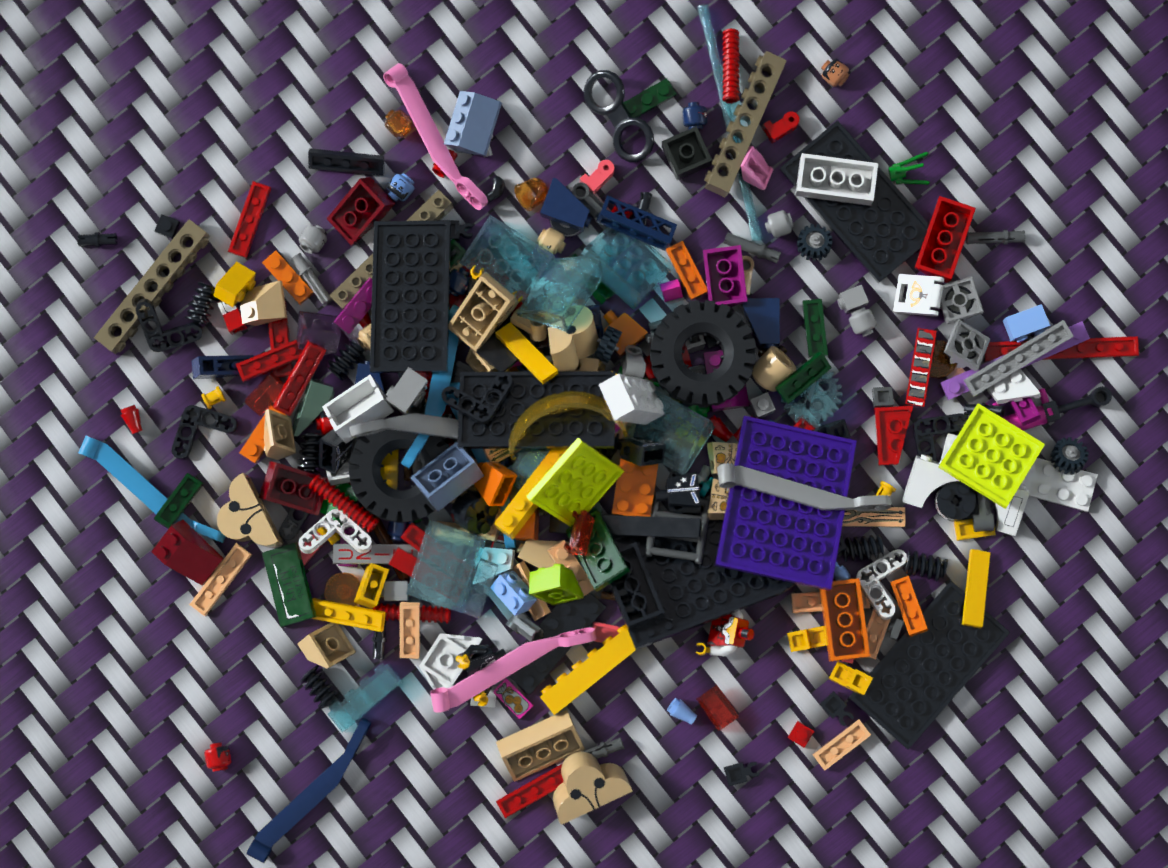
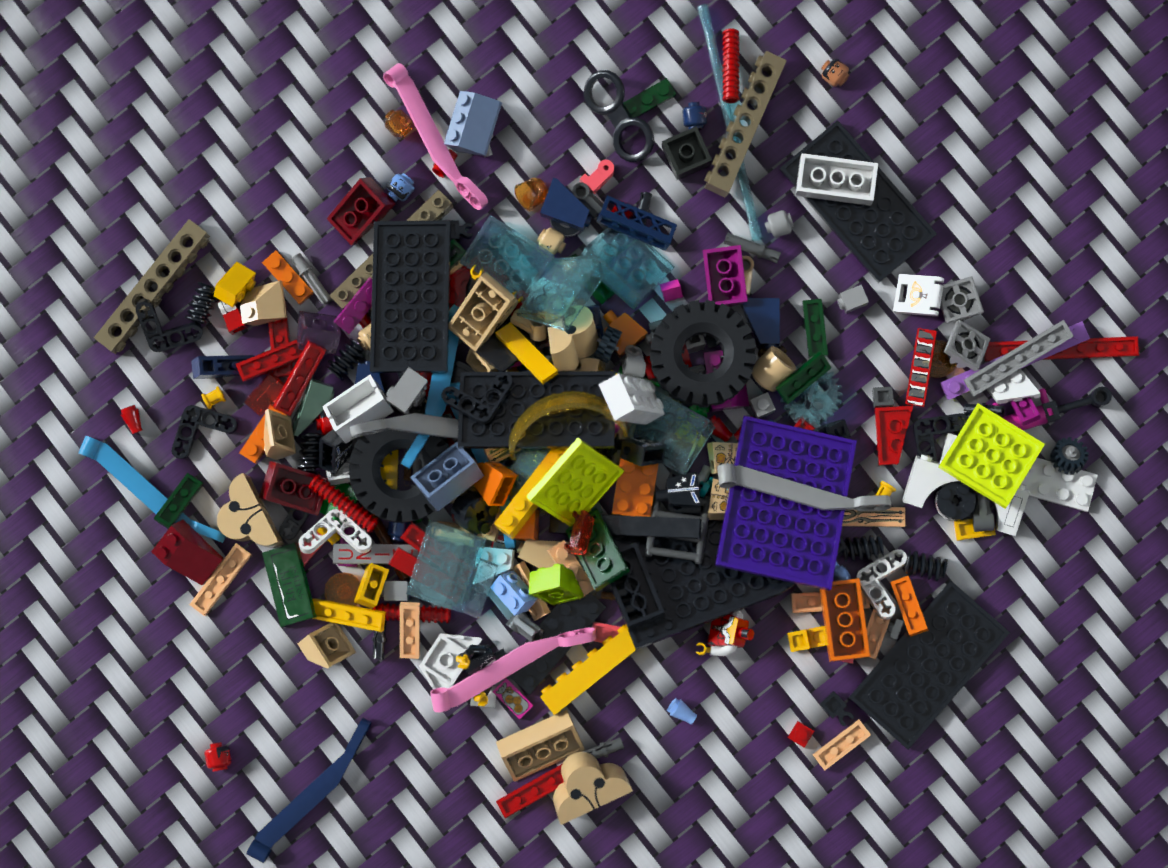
(97, 239): black pin -> none
(167, 226): black plate -> none
(249, 219): red tile -> none
(312, 239): light grey head -> none
(319, 688): black piece -> none
(346, 162): black plate -> none
(364, 698): clear light blue brick -> none
(459, 281): dark blue head -> none
(497, 189): black arm -> none
(686, 270): orange plate -> none
(717, 707): clear red hinge -> none
(737, 773): black plate -> none
(755, 169): bright pink slope -> none
(782, 127): red leg -> none
(814, 242): black wheel -> none
(850, 678): yellow slope -> none
(862, 321): light grey head -> none
(897, 171): green plant -> none
(944, 238): red slope -> none
(976, 588): yellow tile -> none
(995, 237): dark grey pin -> none
(1026, 323): light blue brick -> none

